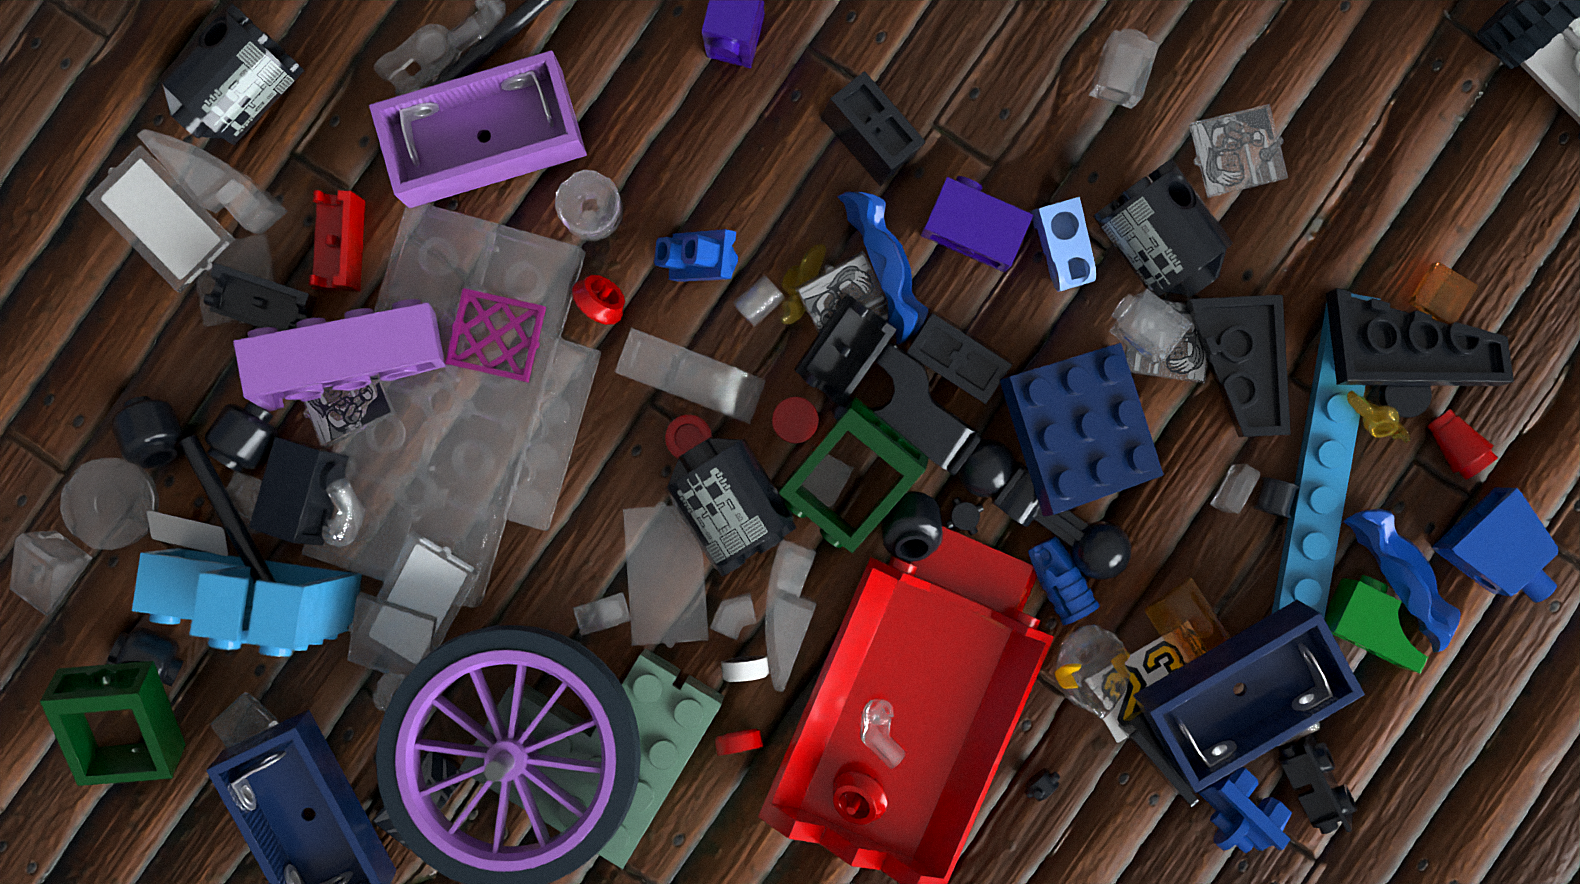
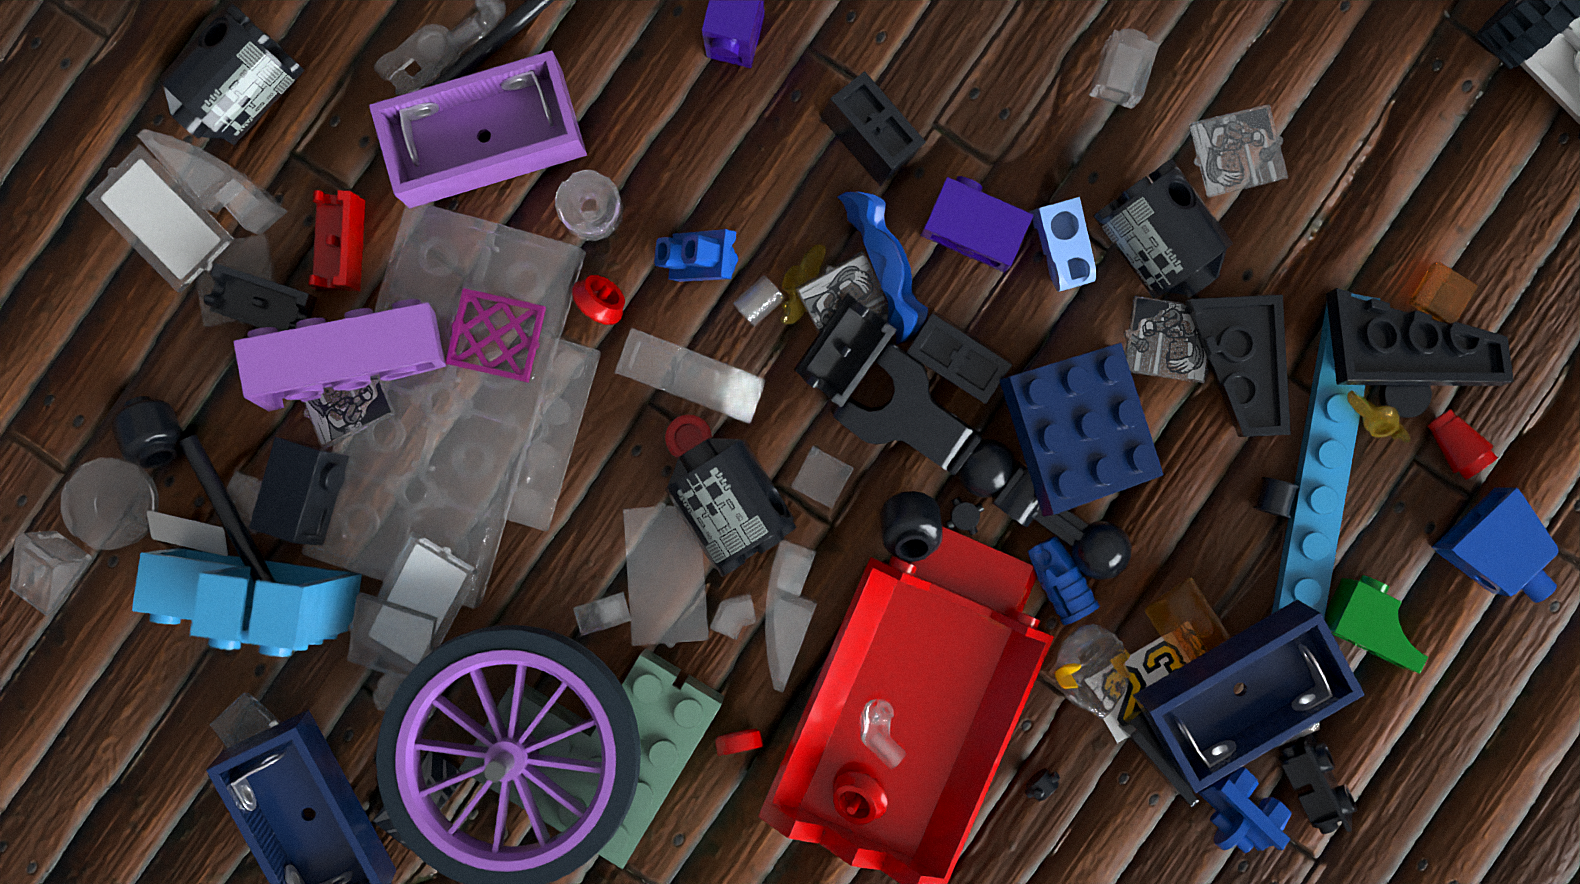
(129, 687): dark green window -> none
(148, 645): black head -> none
(241, 436): black head -> none
(349, 514): clear arm -> none
(744, 668): white tile -> none
(795, 420): red tile -> none
(884, 442): dark green window -> none
(1149, 326): clear brick -> none
(1235, 488): clear tile -> none
(1407, 574): blue piece -> none

